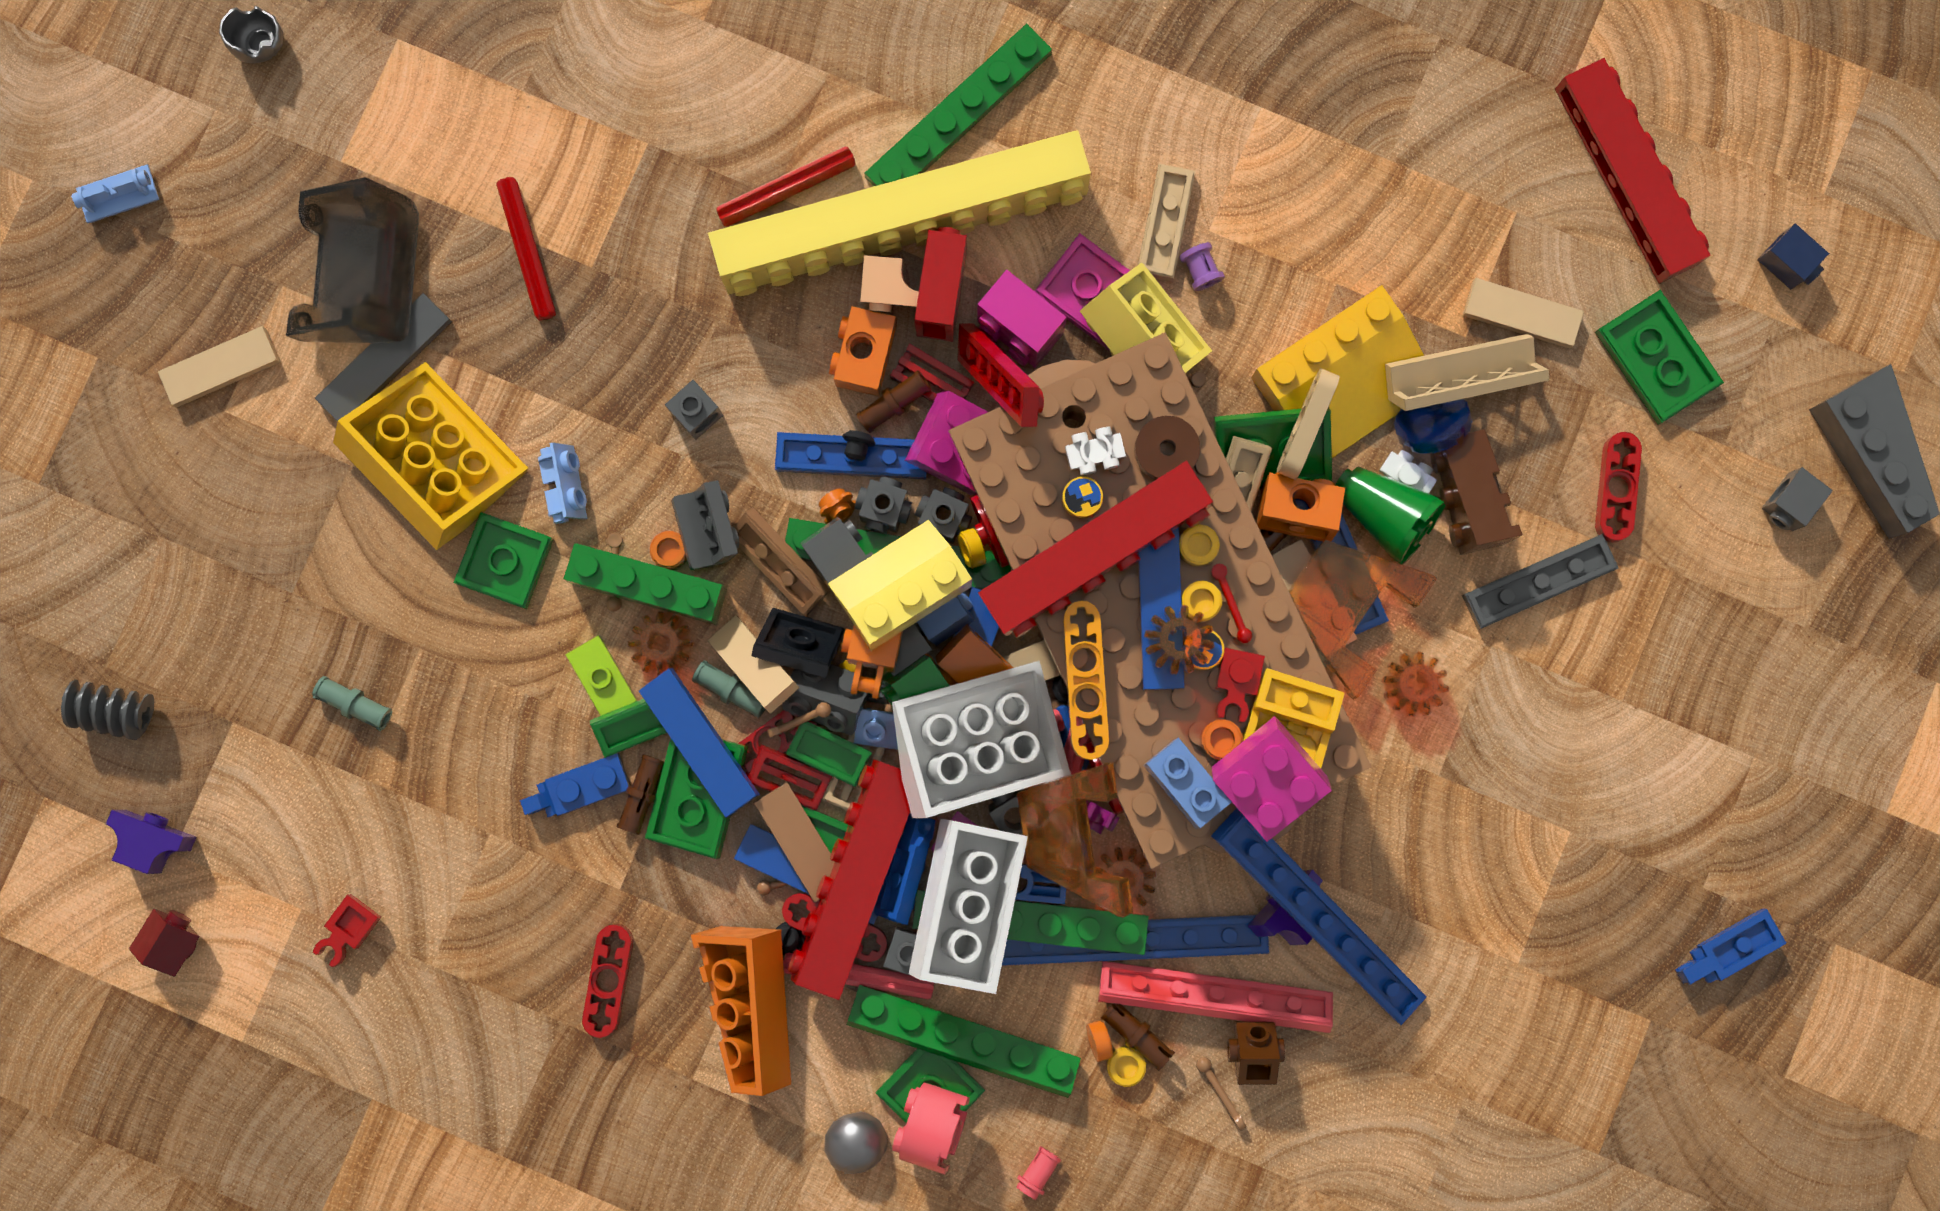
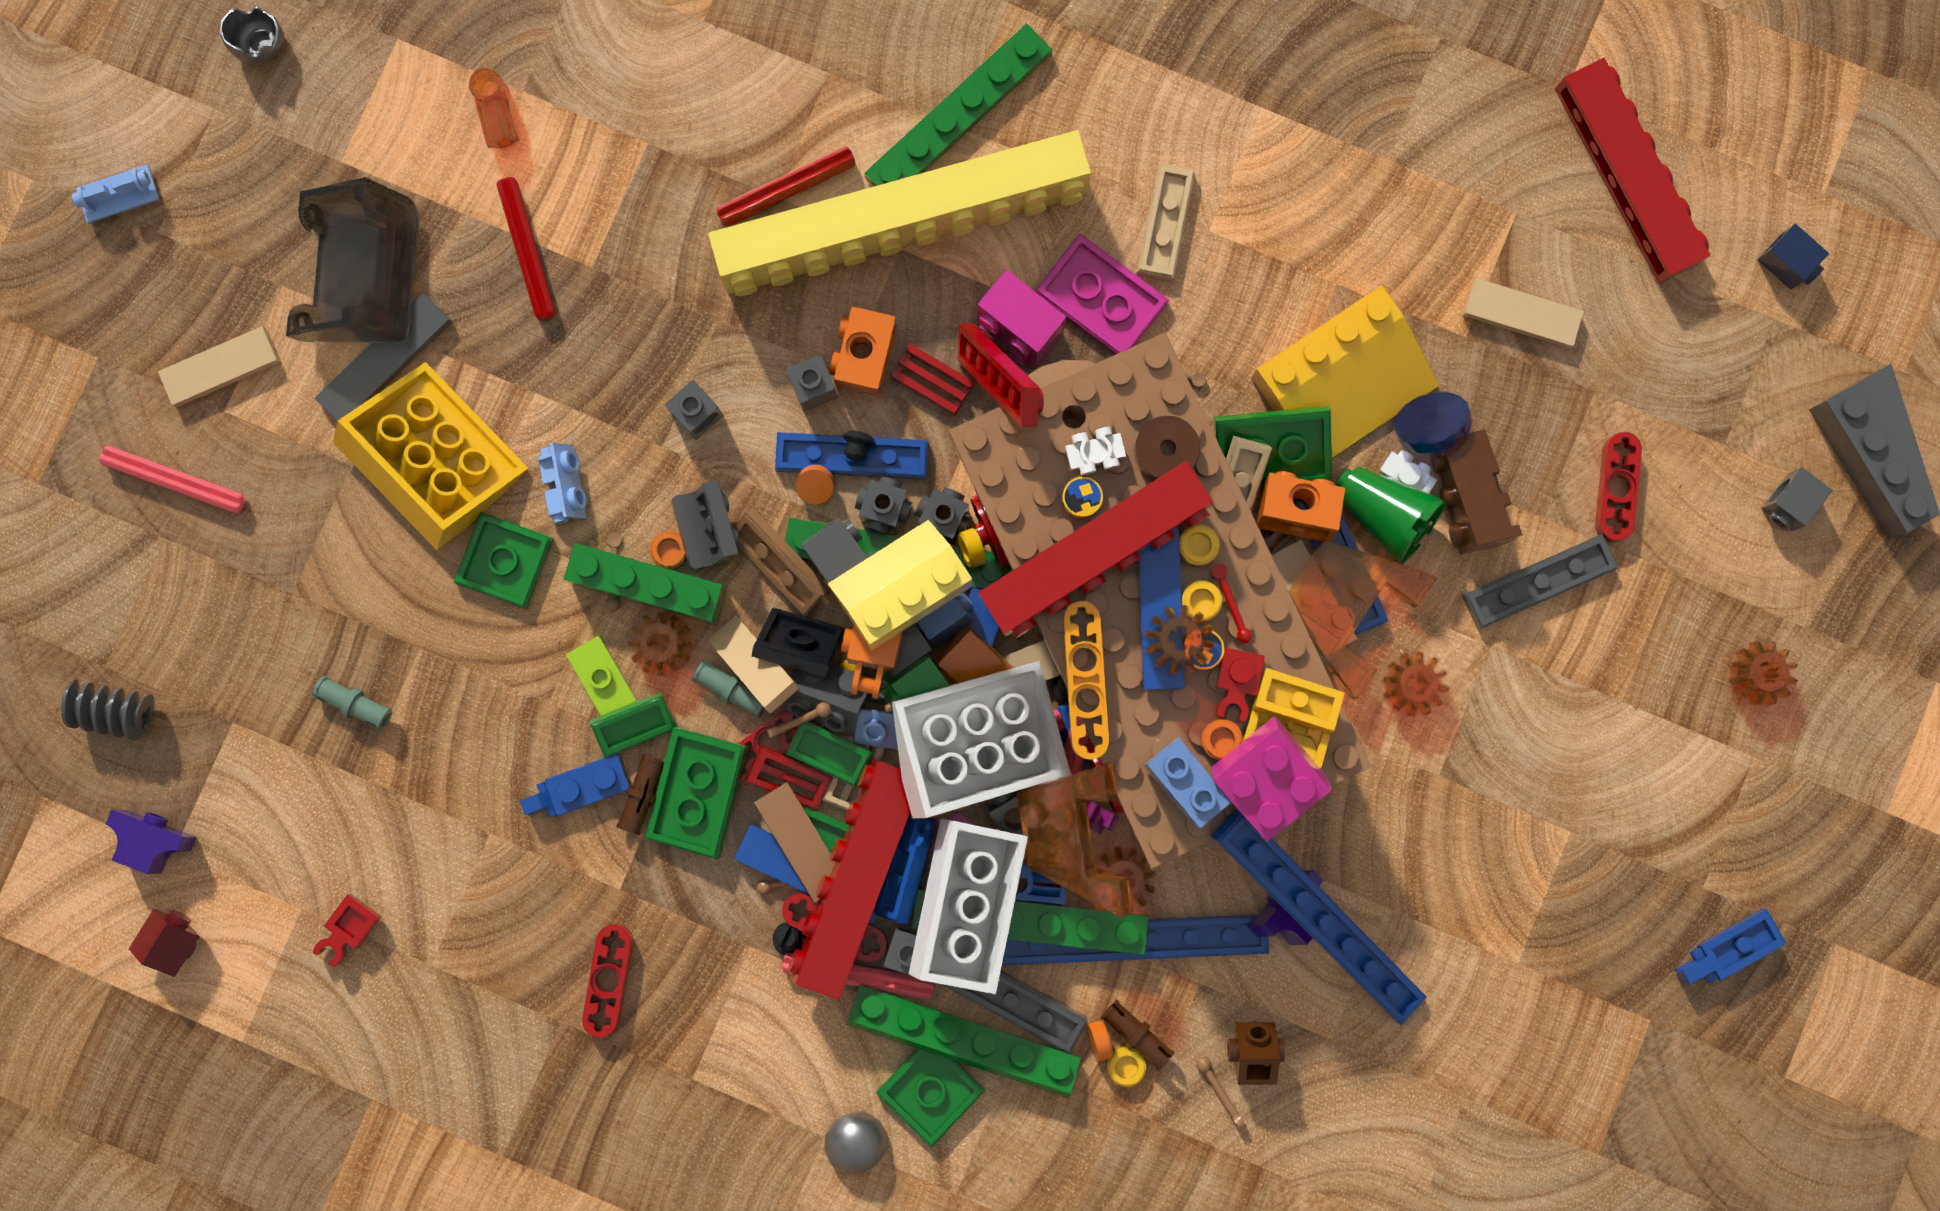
(172, 479): none -> coral axle
(494, 110): none -> clear orange piece
(699, 742): blue tile -> none
(749, 1005): orange wedge -> none
(812, 383): none -> dark grey brick
(815, 484): none -> orange tile
(837, 504): orange plate -> none
(885, 284): light nougat brick -> none
(893, 401): reddish brown pin -> none
(931, 1128): coral brick -> none
(933, 446): dark pink brick -> none
(941, 284): red brick -> none
(1030, 1011): none -> dark grey tile
(1038, 1173): coral pin -> none
(1138, 310): light yellow slope -> none
(1202, 266): medium lavender bush -> none
(1216, 996): coral tile -> none
(1308, 424): tan beam -> none
(1464, 373): tan fence -> none
(1659, 357): green tile -> none
(1776, 673): none -> clear orange gear

